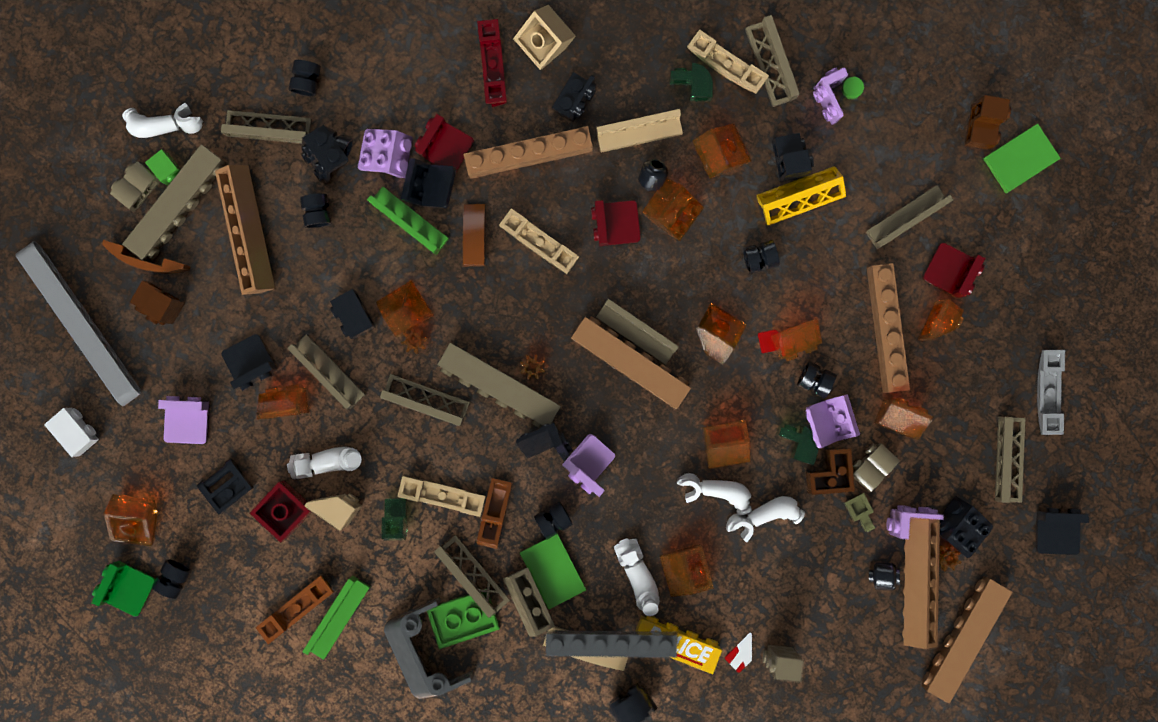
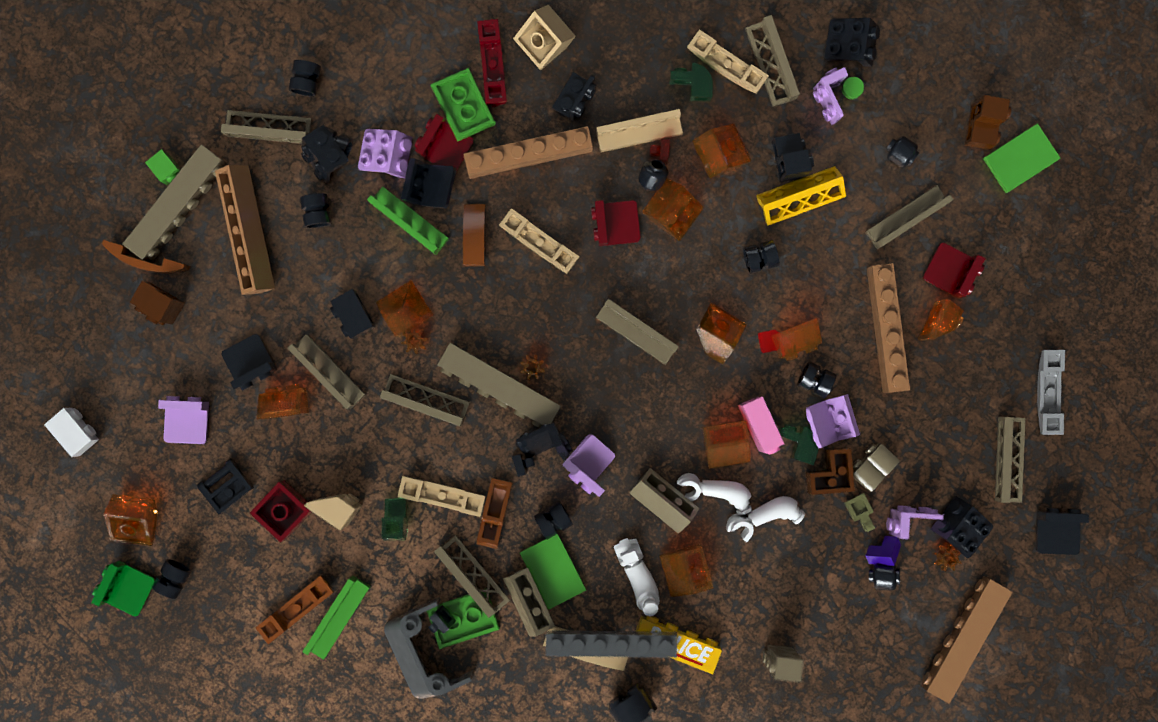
(78, 323): light grey beam -> none
(134, 186): dark tan brick -> none
(145, 127): white piece -> none
(325, 461): white piece -> none
(441, 620): none -> black tile
(463, 104): none -> bright green tile
(520, 464): none -> black tile
(630, 362): medium nougat brick -> none
(661, 151): none -> clear red tile
(664, 500): none -> dark tan brick
(741, 654): white sticker -> none
(761, 425): none -> bright pink brick
(852, 40): none -> black bracket
(884, 554): none -> dark purple piece
(902, 151): none -> black head
(902, 419): clear orange slope -> none
(921, 583): medium nougat brick -> none

